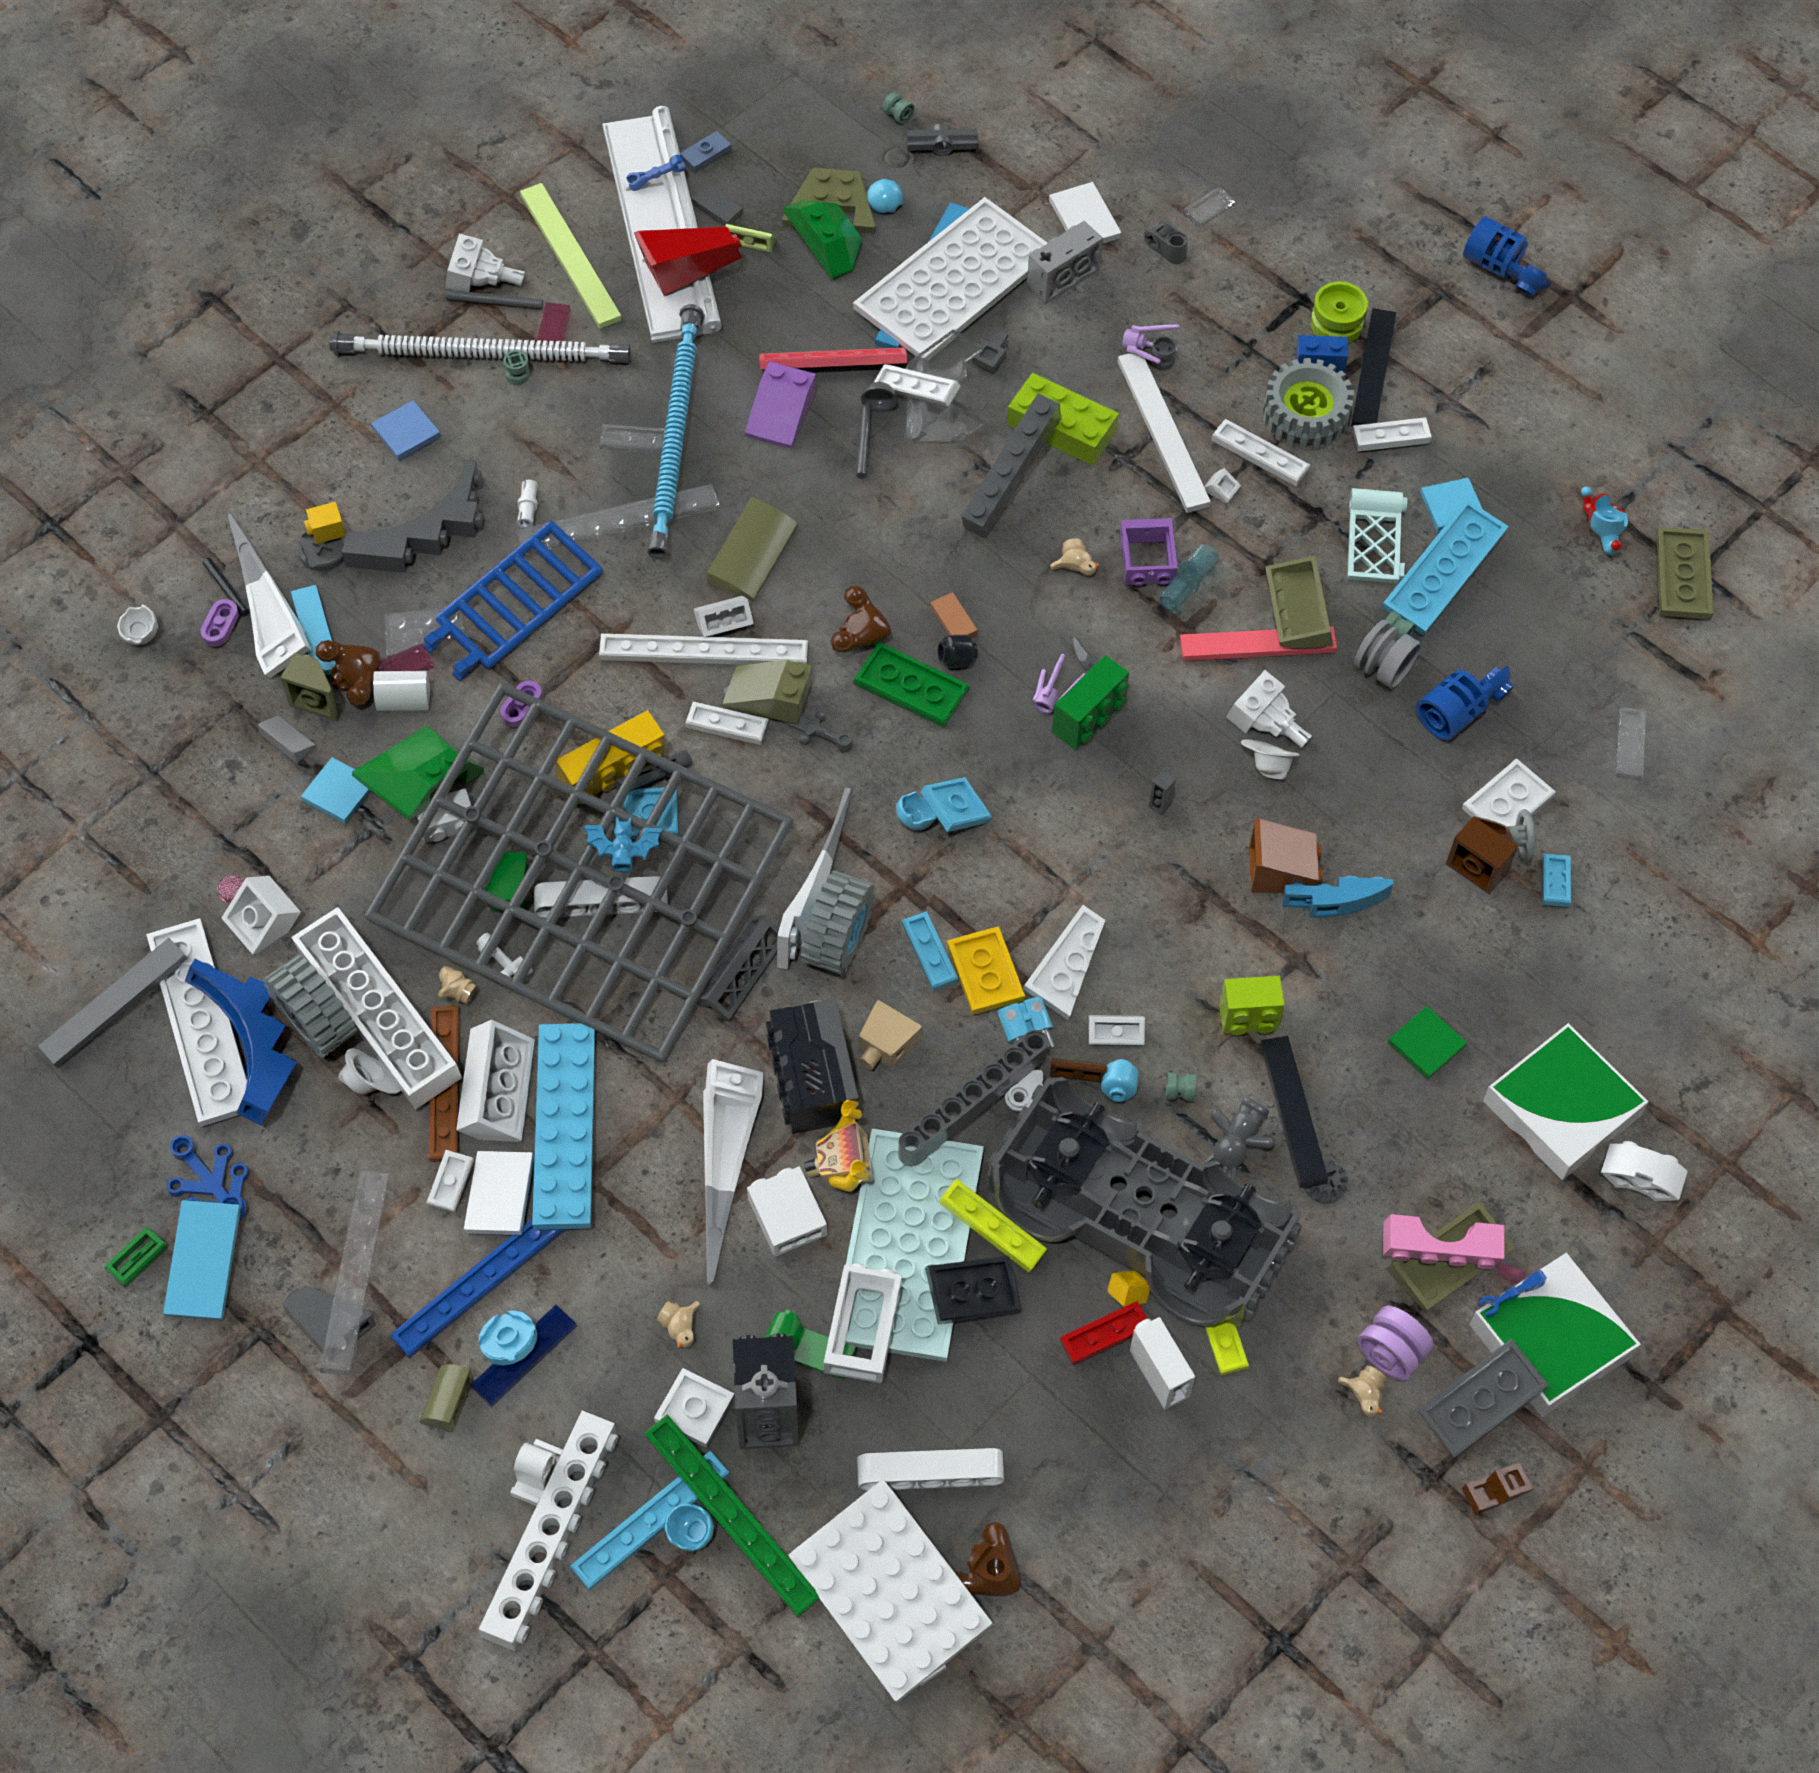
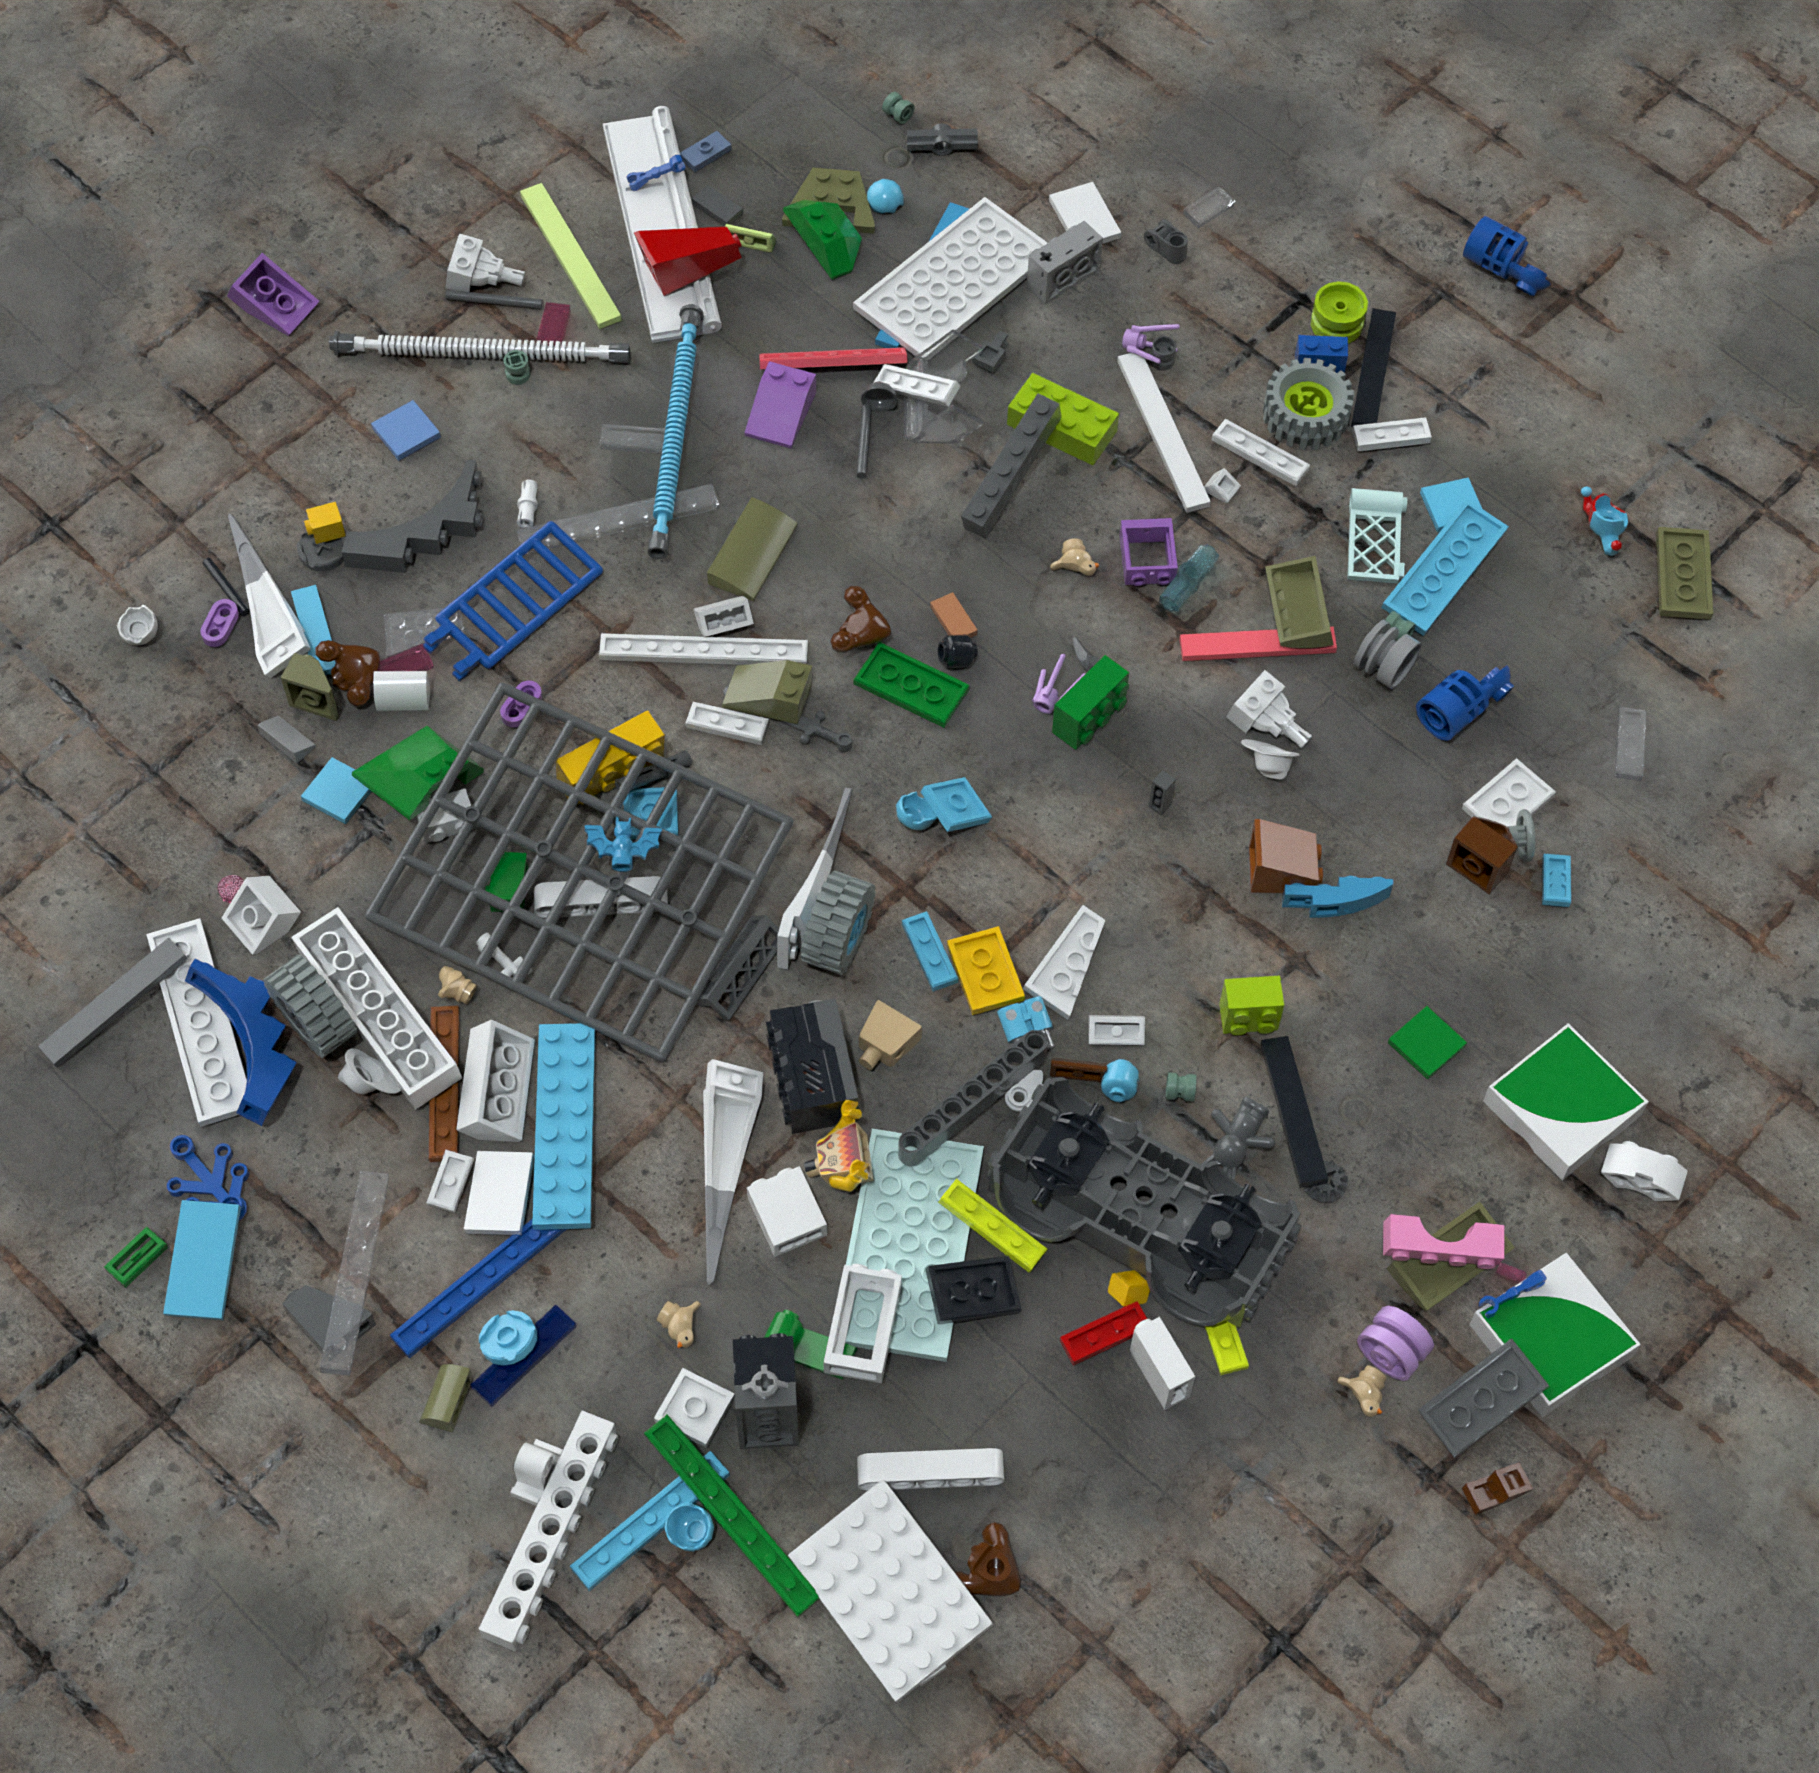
(272, 295): none -> medium lavender slope

